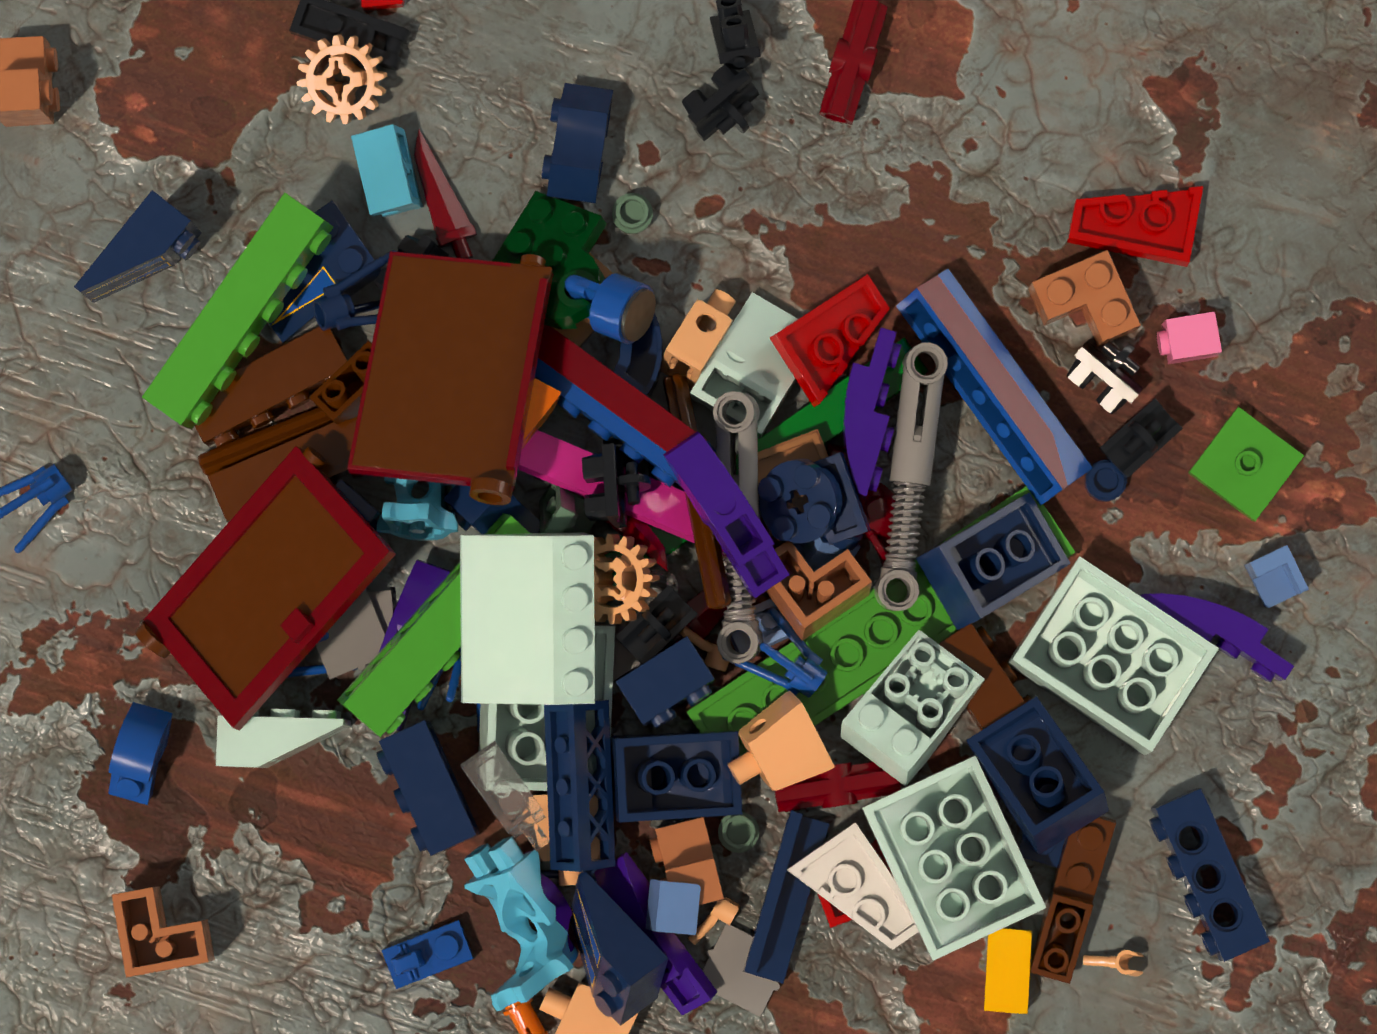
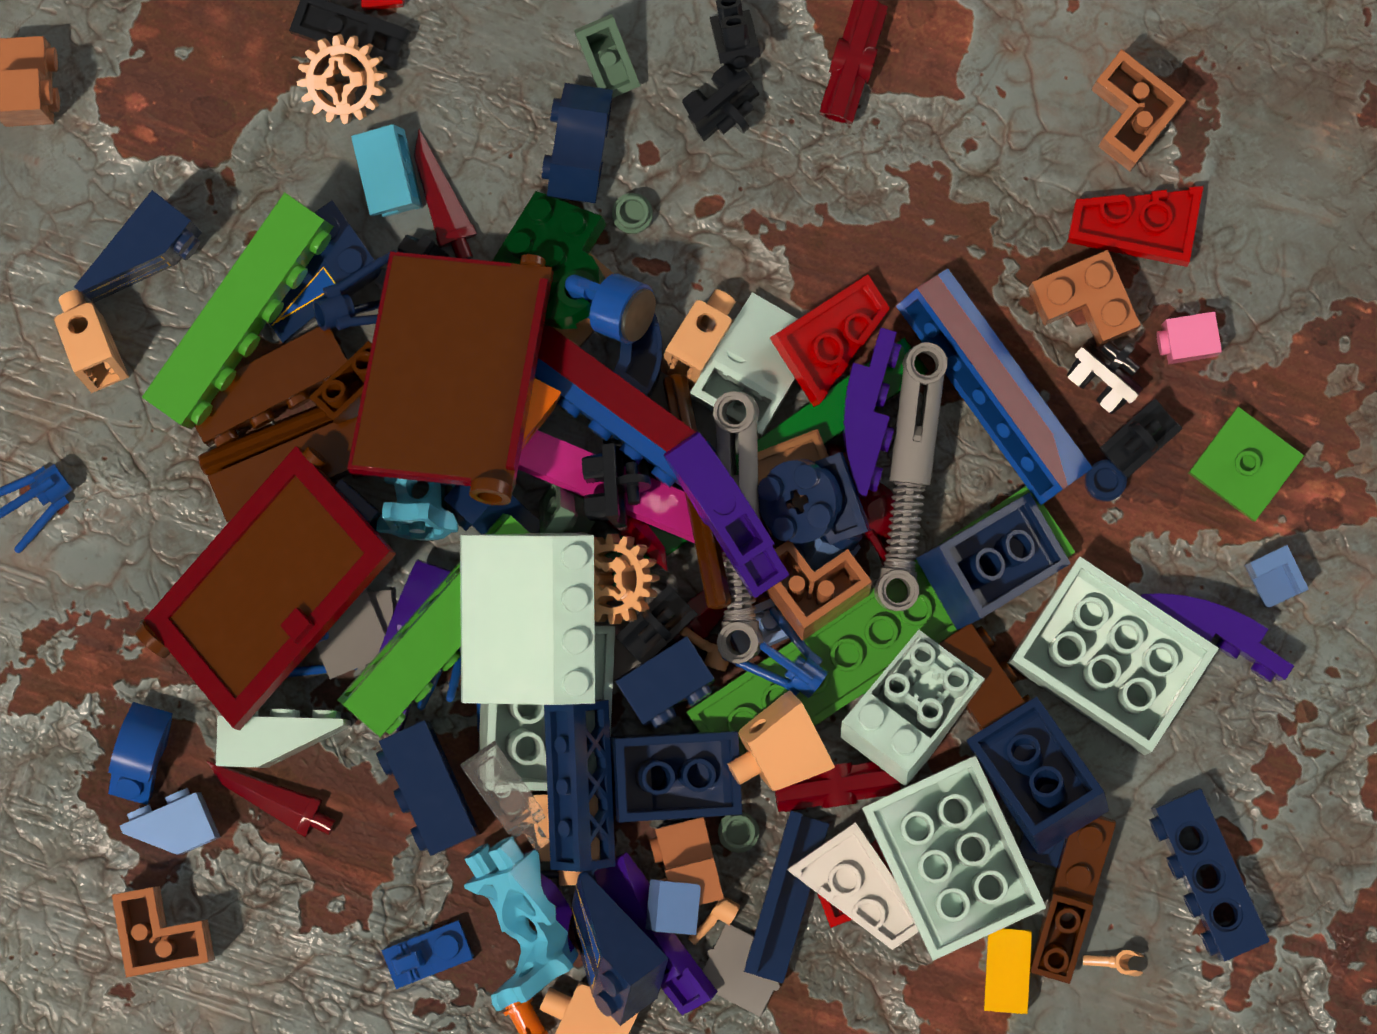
(88, 343): none -> light nougat torso
(176, 826): none -> light blue slope
(286, 805): none -> dark red bar
(607, 56): none -> sand green slope
(1145, 108): none -> nougat brick

